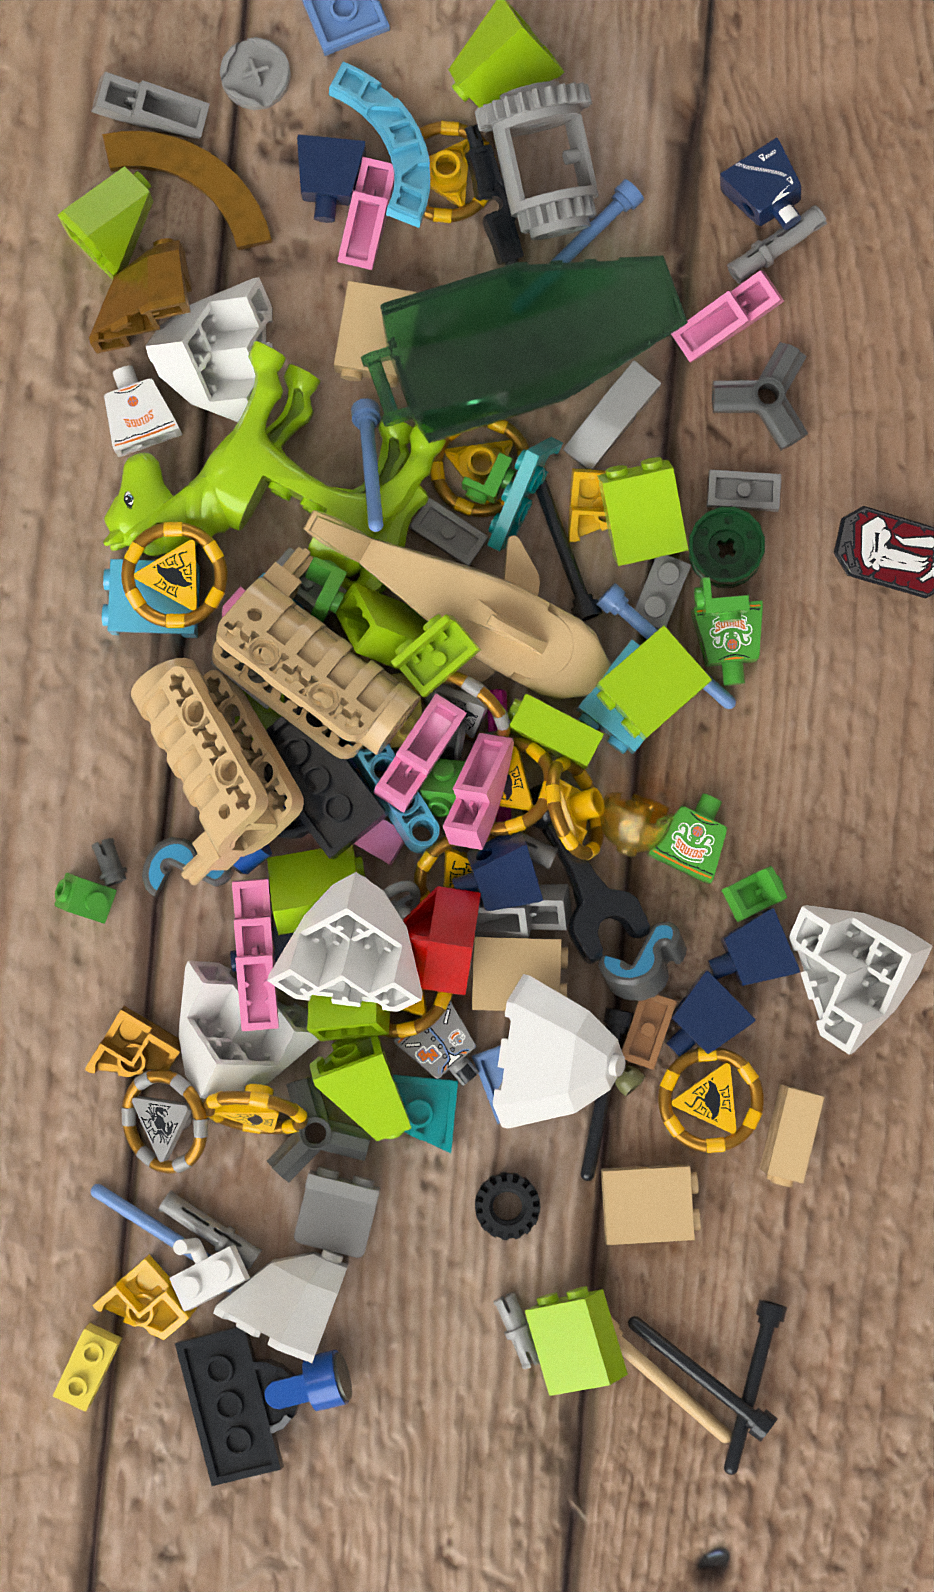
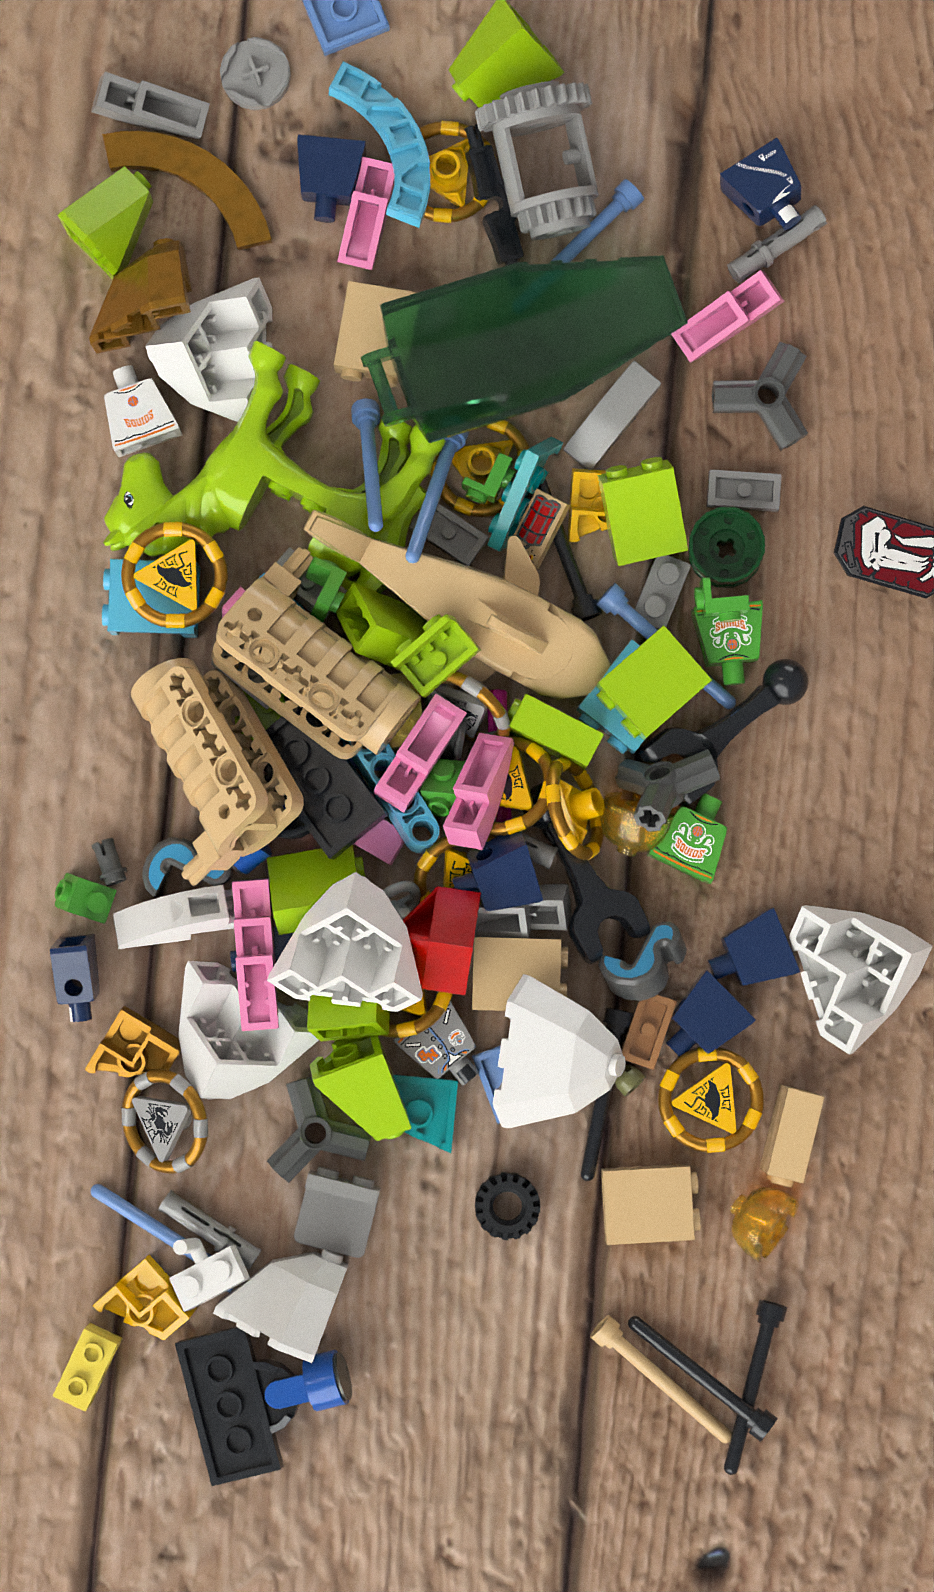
(75, 959): none -> torso
(175, 917): none -> white slope
(255, 1111): piece -> none
(433, 495): none -> medium blue piece
(517, 1329): light grey pin -> none
(541, 525): none -> tile
(575, 1341): brick -> none
(664, 785): none -> dark grey piece
(754, 893): bright green bracket -> none
(761, 1220): none -> clear yellow cylinder
(782, 684): none -> black piece

